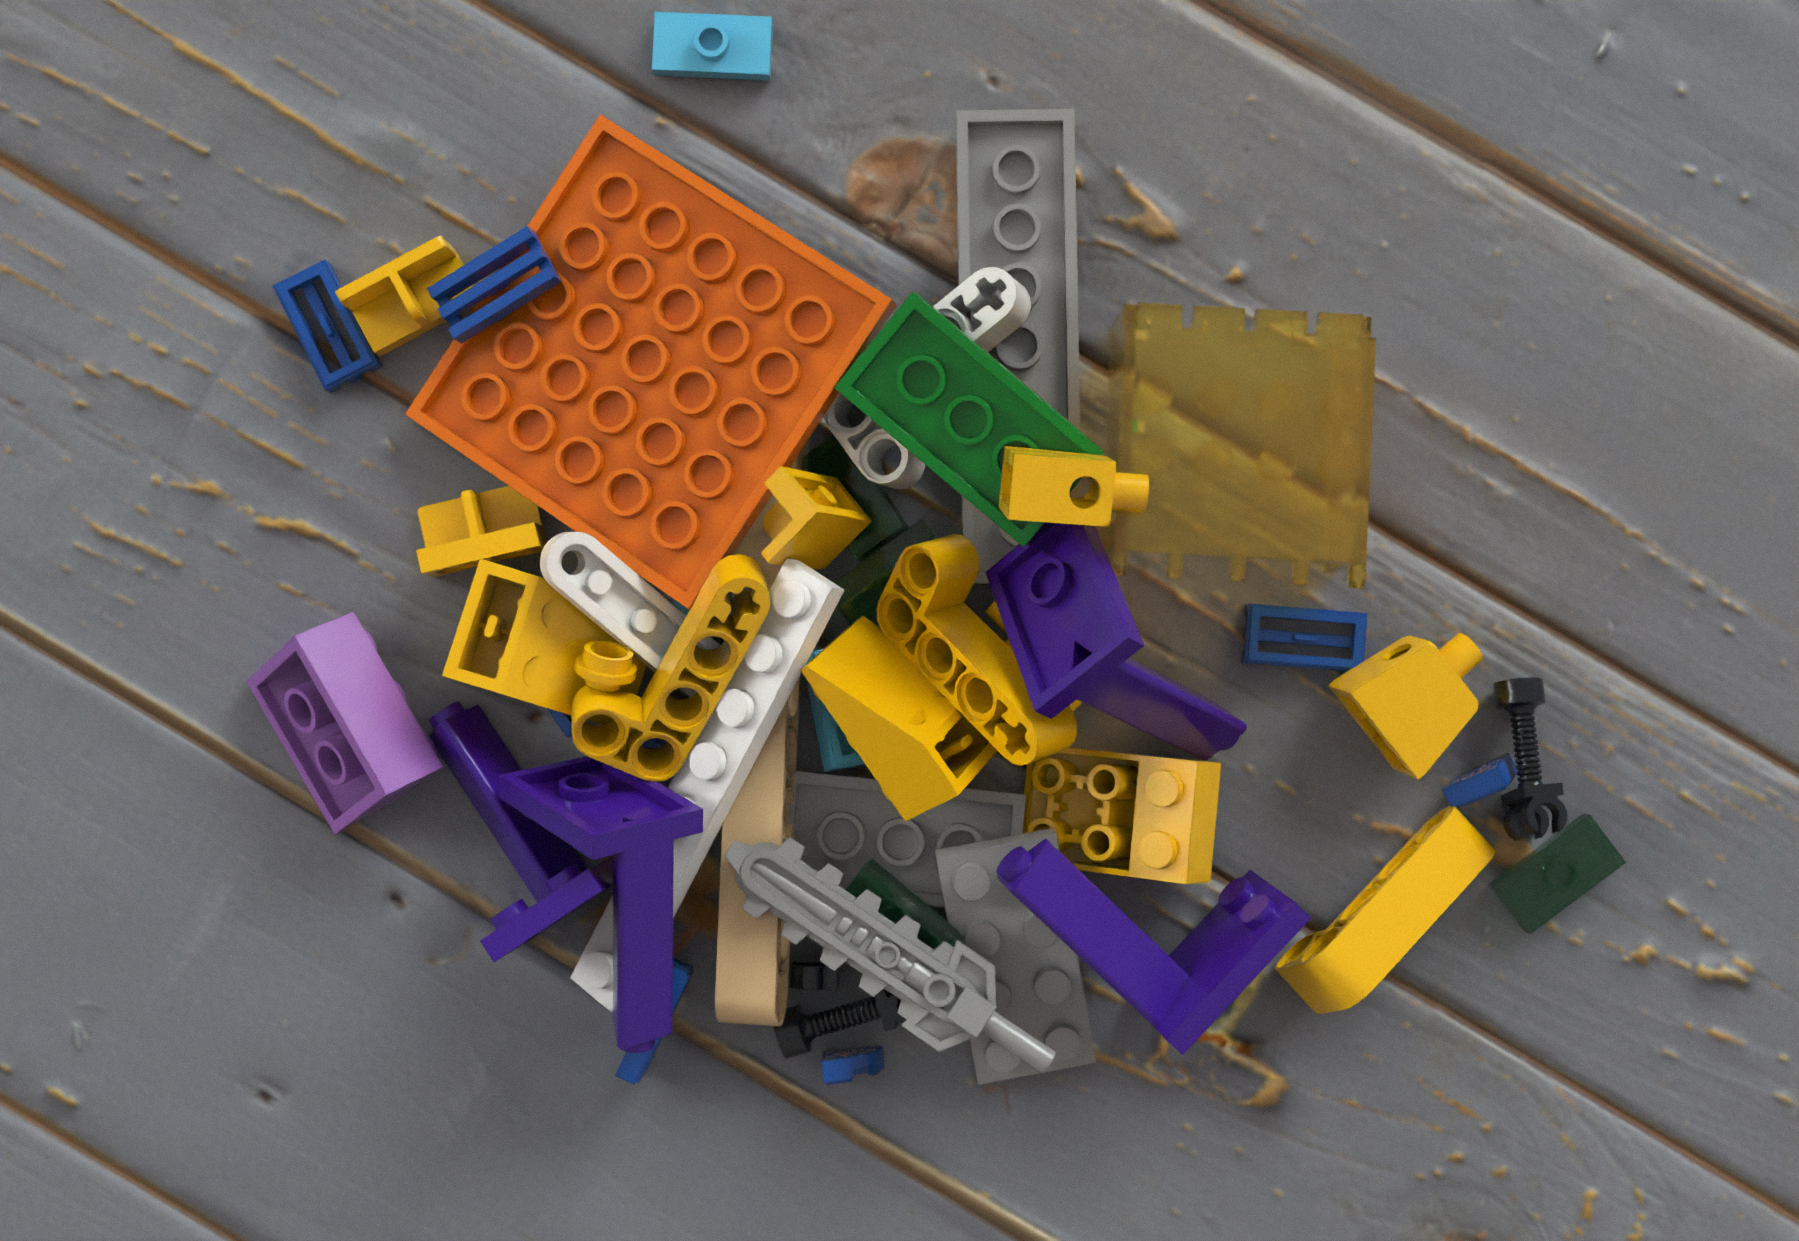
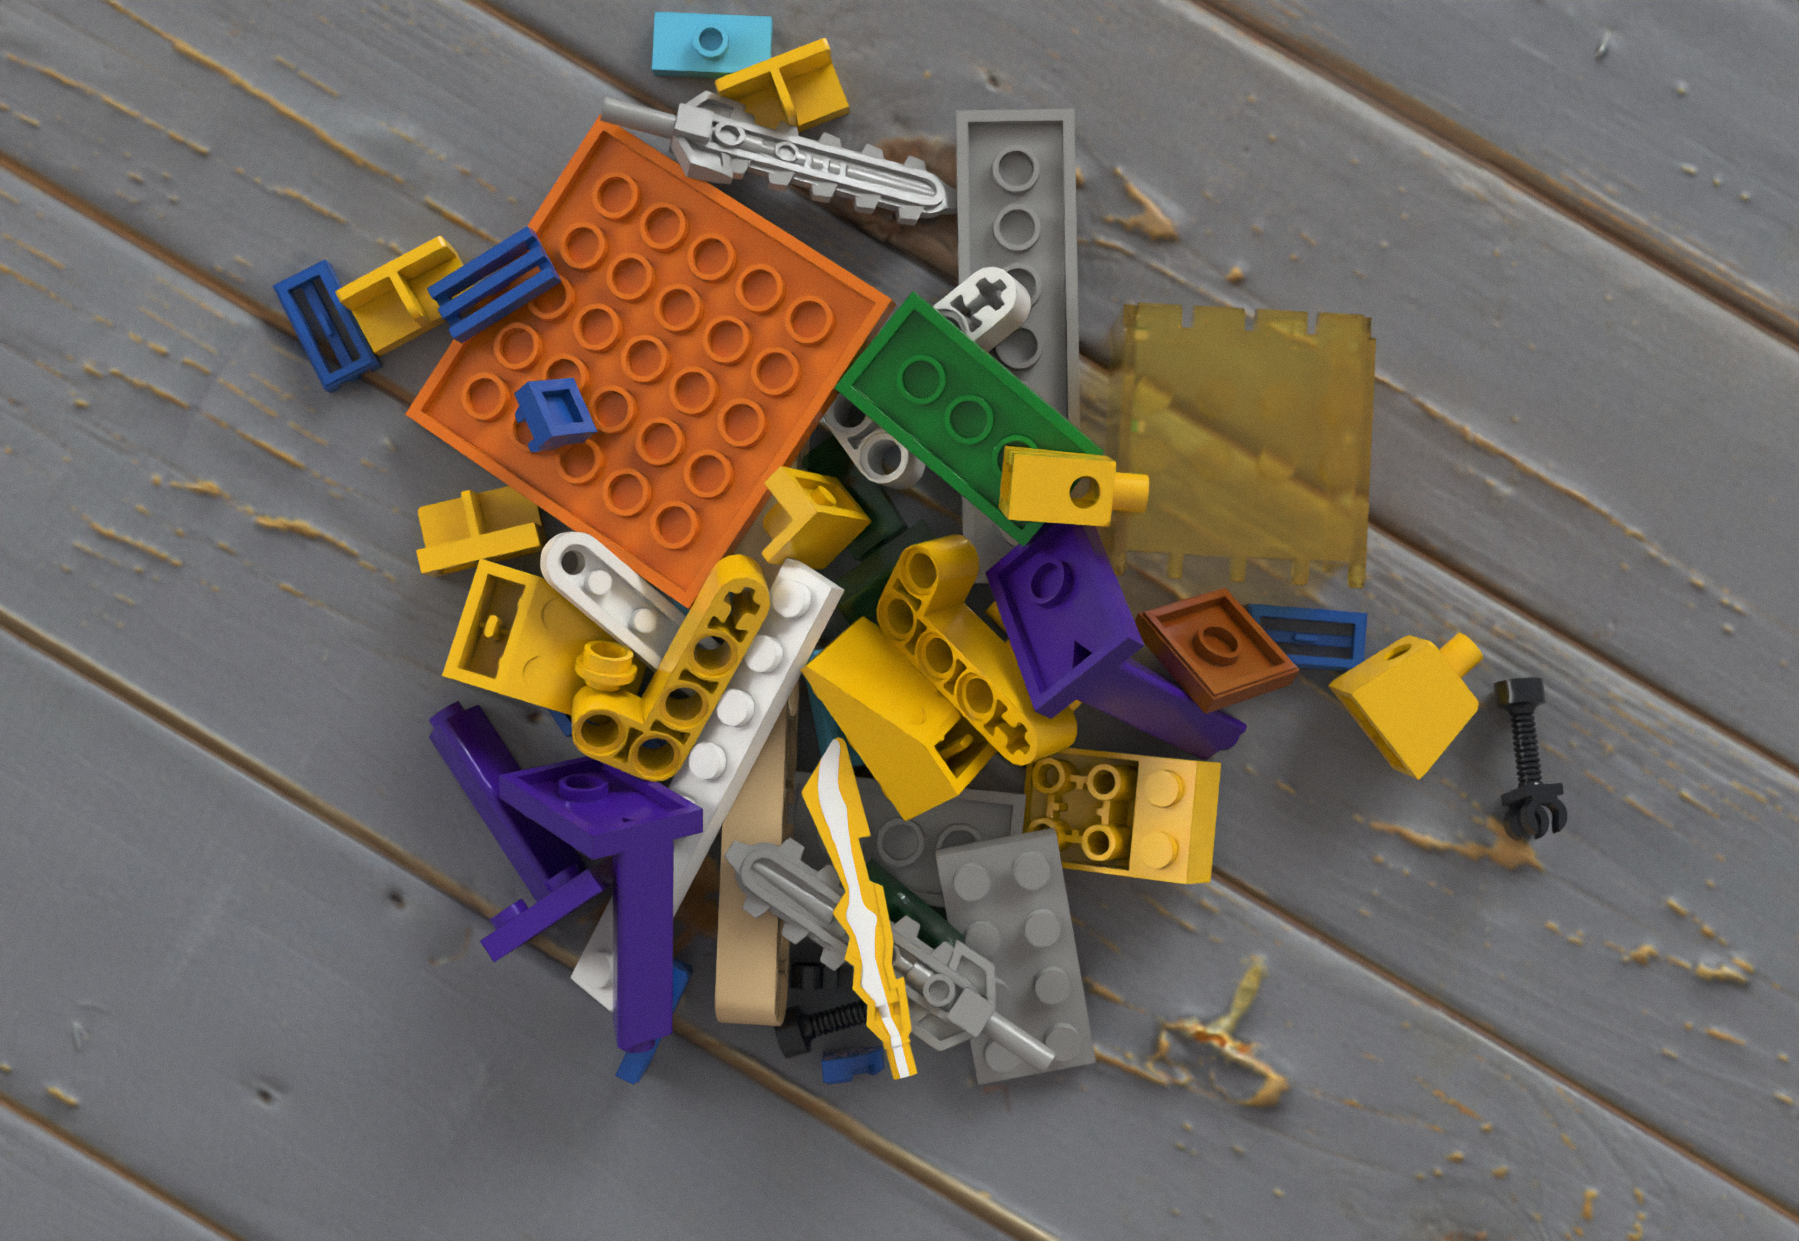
(343, 721): medium lavender slope -> none
(554, 413): none -> blue tile
(722, 143): none -> light grey bar
(789, 88): none -> yellow panel
(862, 910): none -> yellow sword
(1174, 991): dark purple piece -> none
(1215, 650): none -> dark orange plate
(1388, 916): yellow beam -> none
(1481, 781): blue tile -> none
(1557, 873): clear green plate -> none

